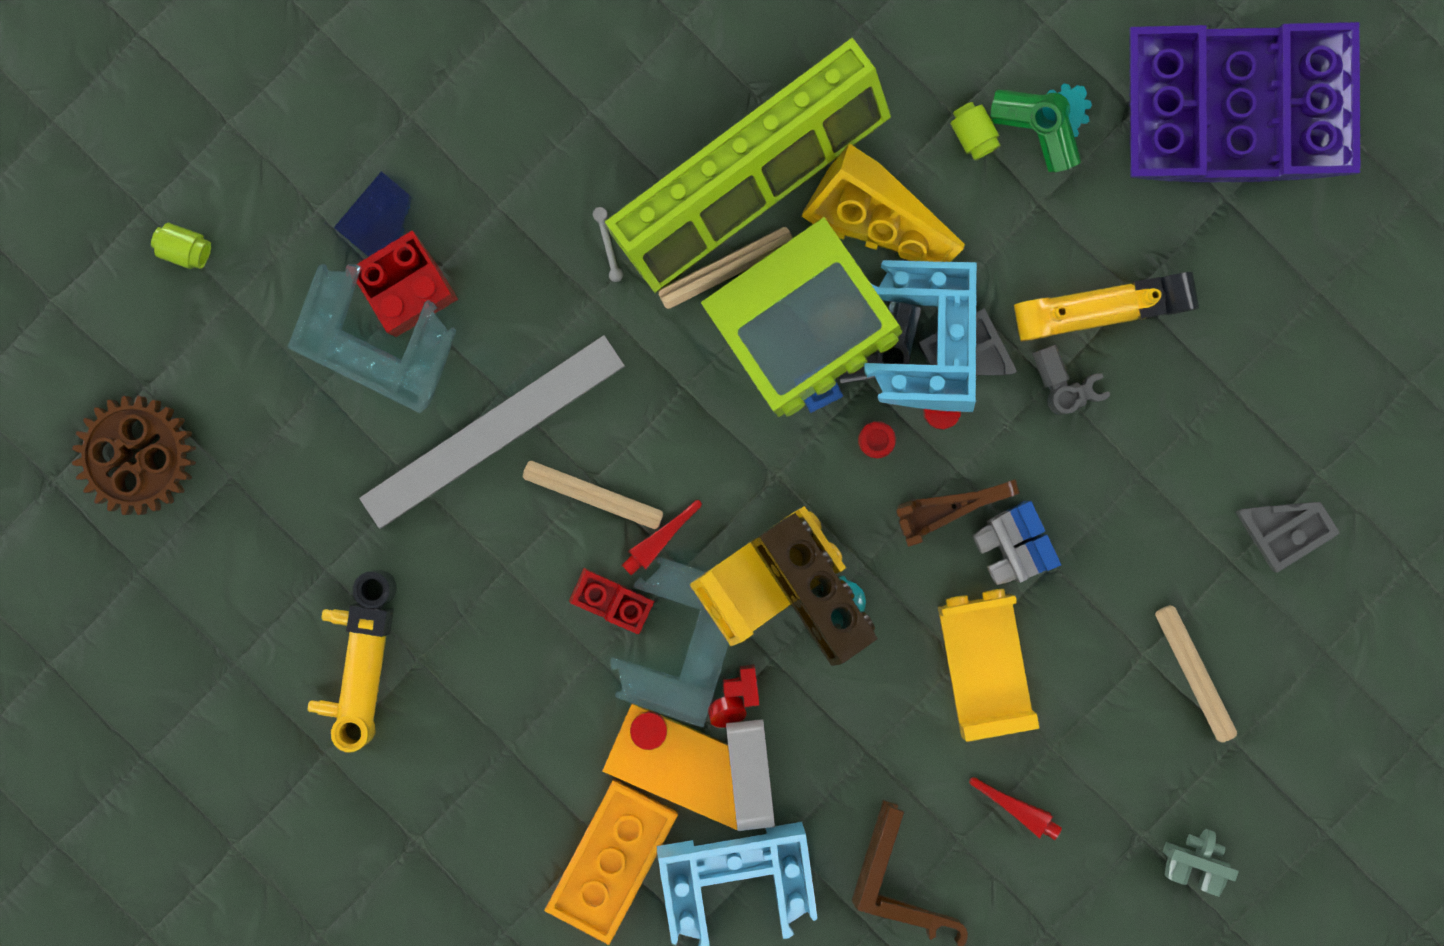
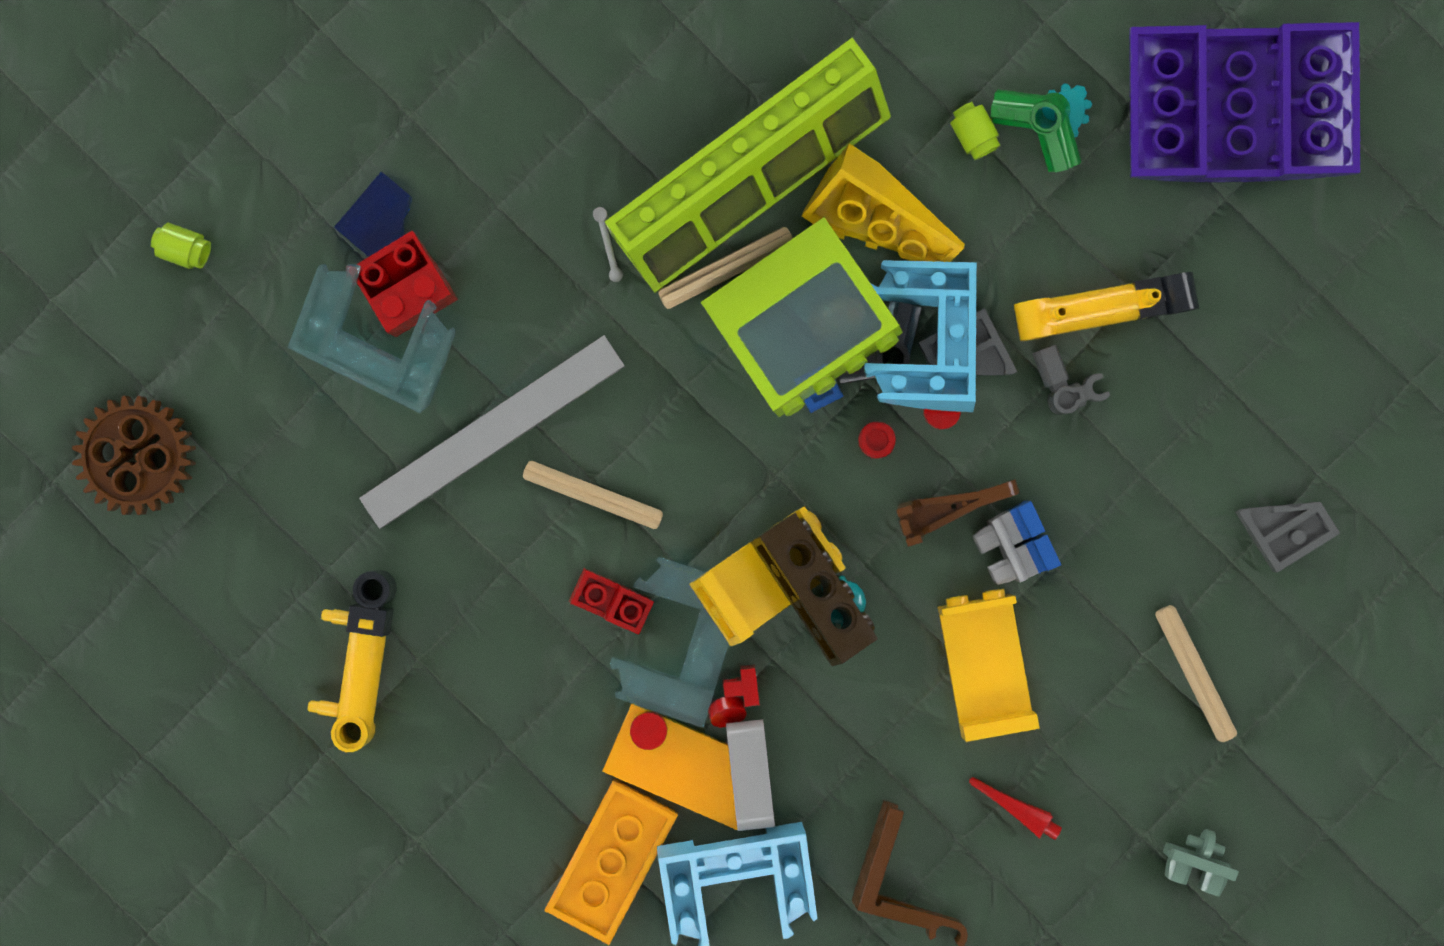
(648, 549): red piece -> none

